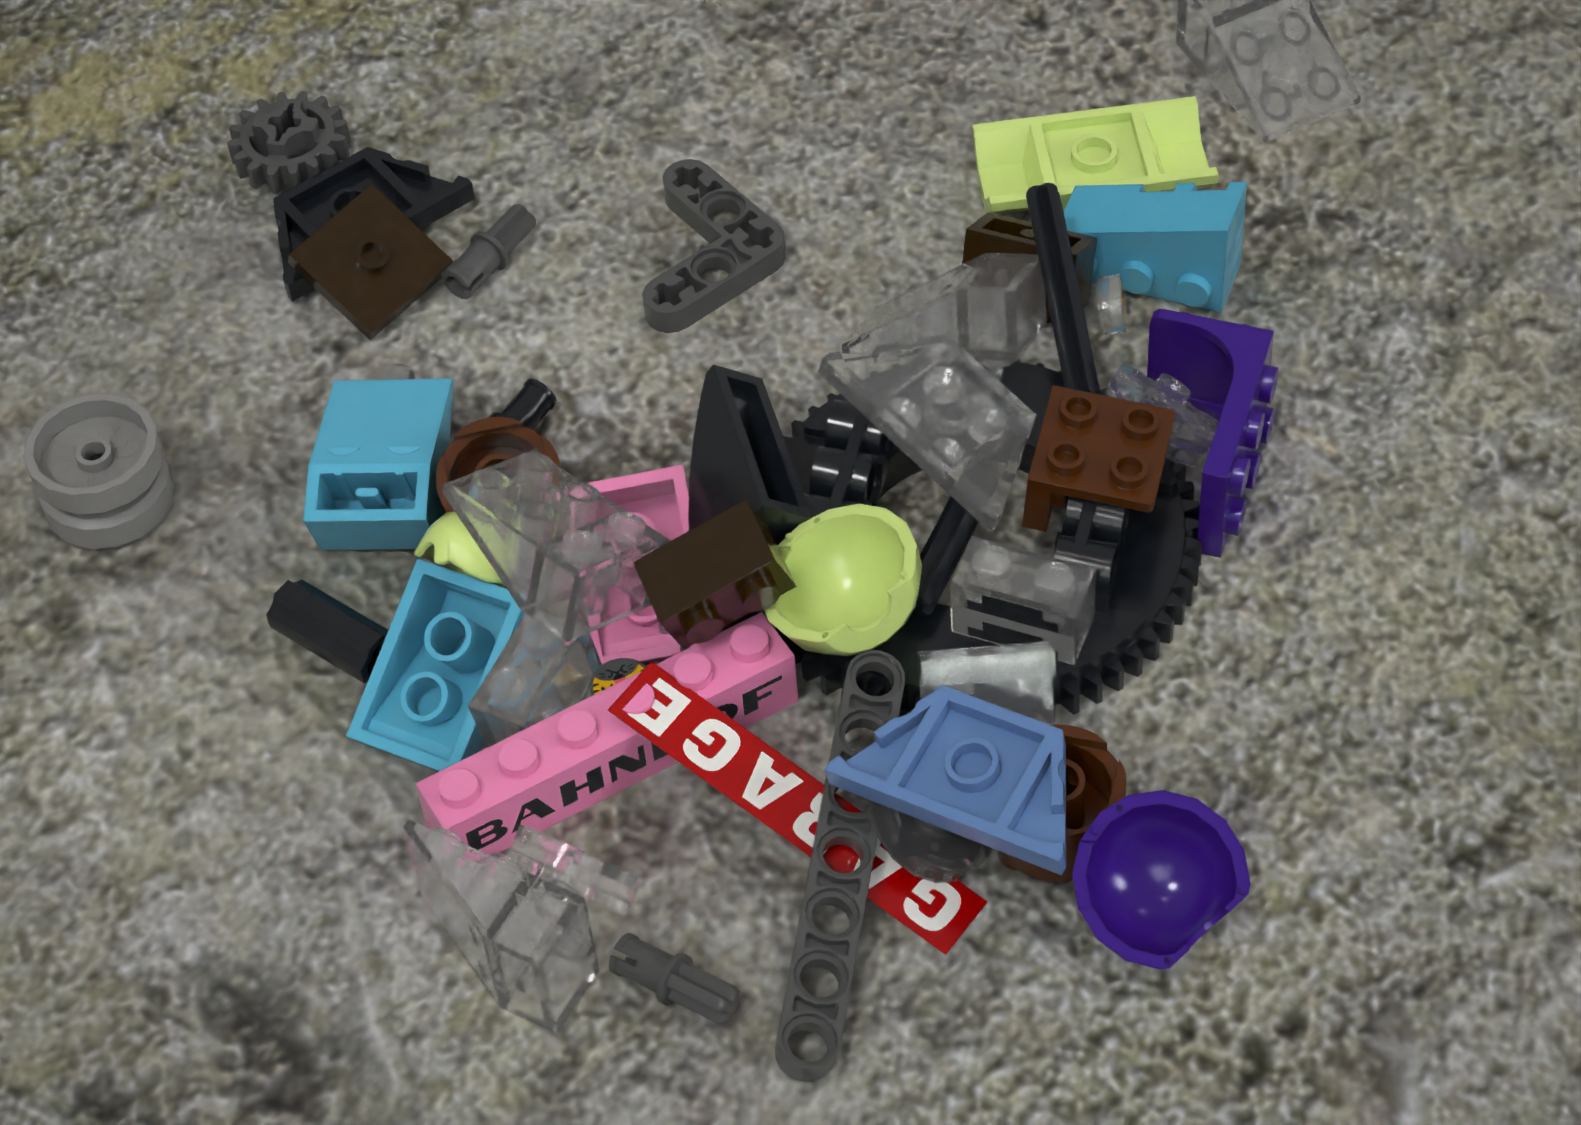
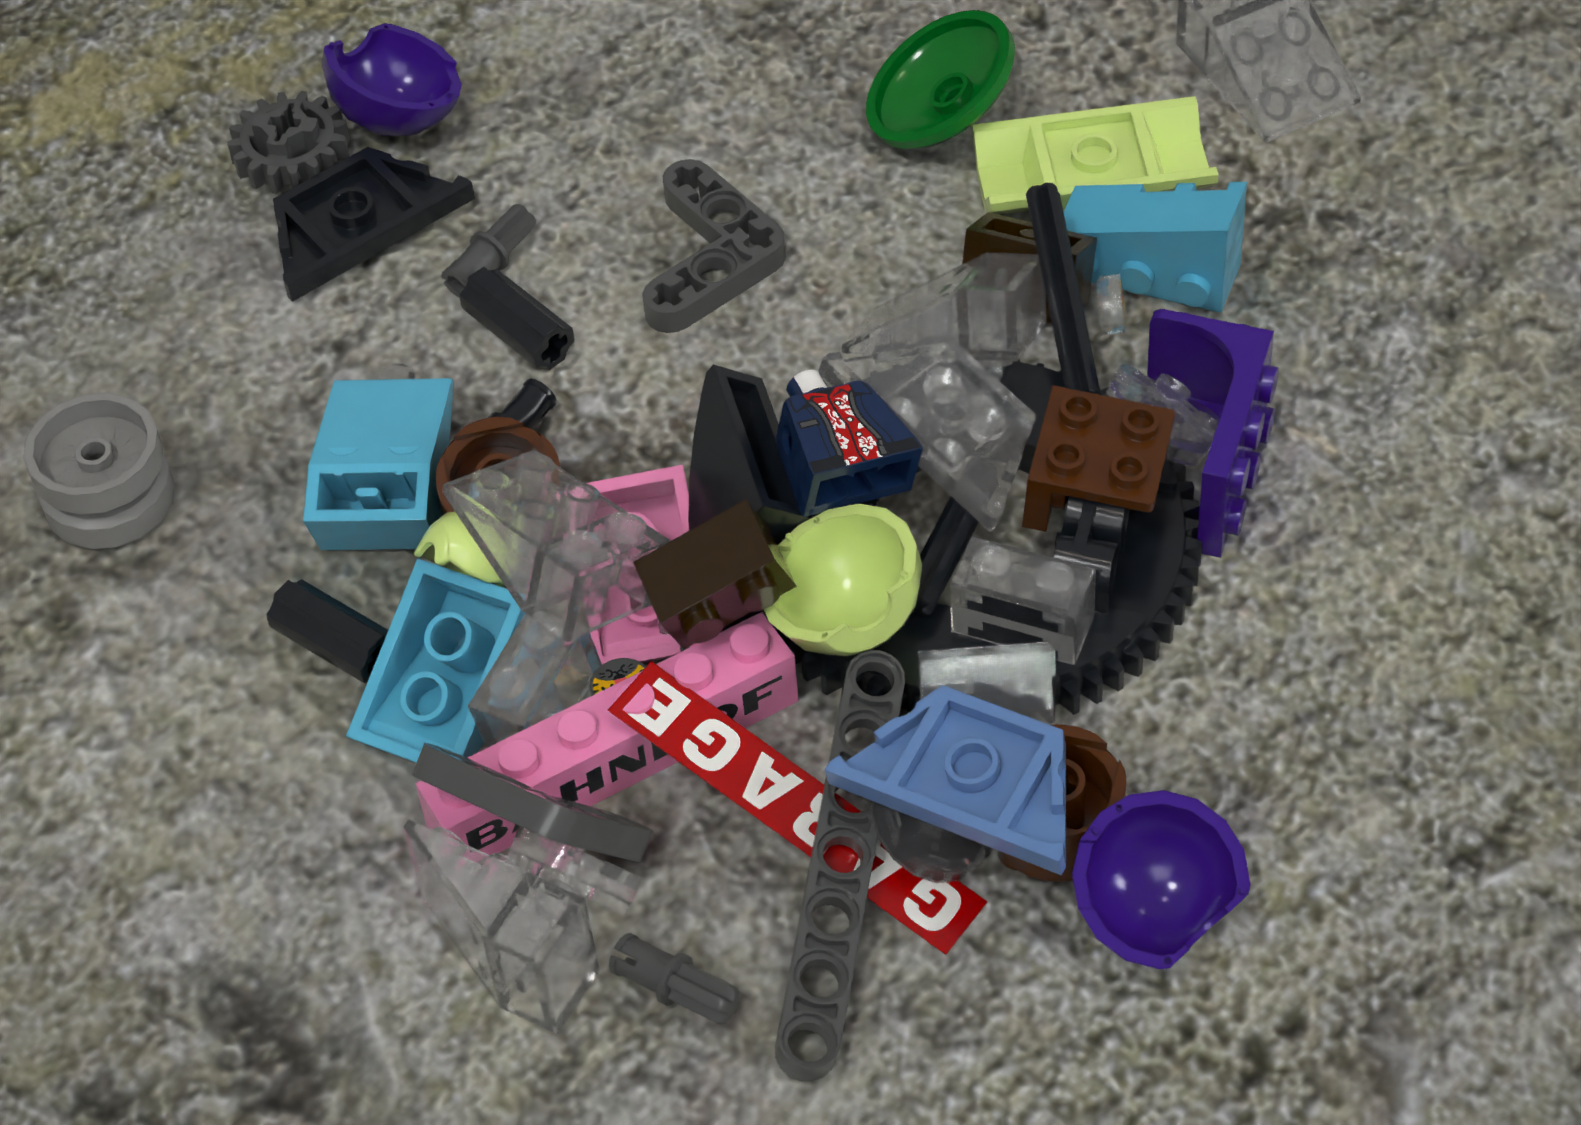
(370, 262): dark brown plate -> none
(392, 81): none -> dark purple cylinder
(516, 318): none -> black axle
(530, 808): none -> dark grey beam
(842, 444): none -> dark blue torso
(941, 80): none -> green dish

